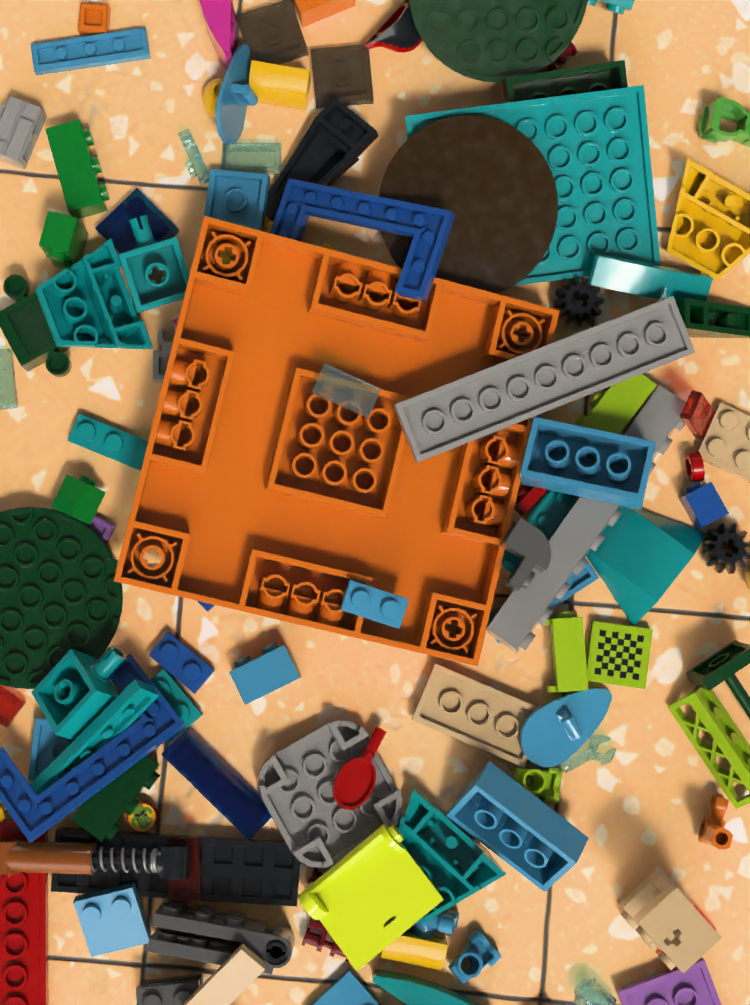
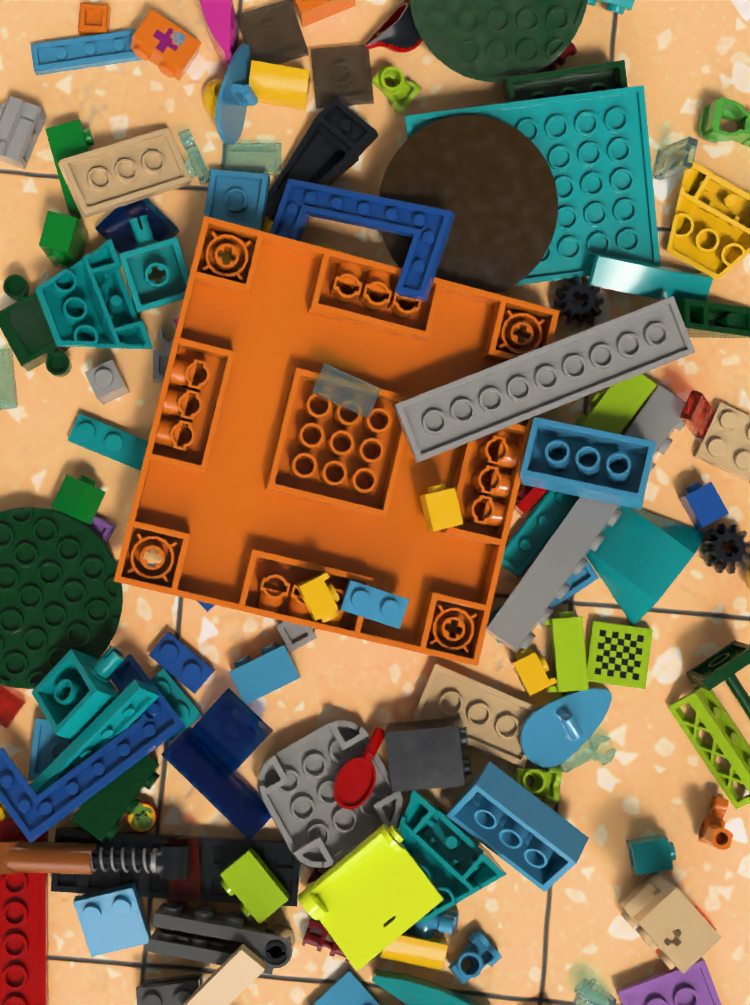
(107, 382): none -> light grey brick
(124, 172): none -> tan plate
(165, 45): none -> orange brick
(231, 729): none -> clear blue plate
(254, 886): none -> lime brick
(295, 635): none -> light grey plate
(319, 598): none -> yellow brick
(401, 92): none -> lime plate
(427, 754): none -> black brick
(441, 508): none -> yellow brick
(531, 547): dark grey brick -> none
(532, 671): none -> yellow brick
(651, 854): none -> teal brick
(674, 158): none -> clear light blue tile
(694, 466): red tile -> none

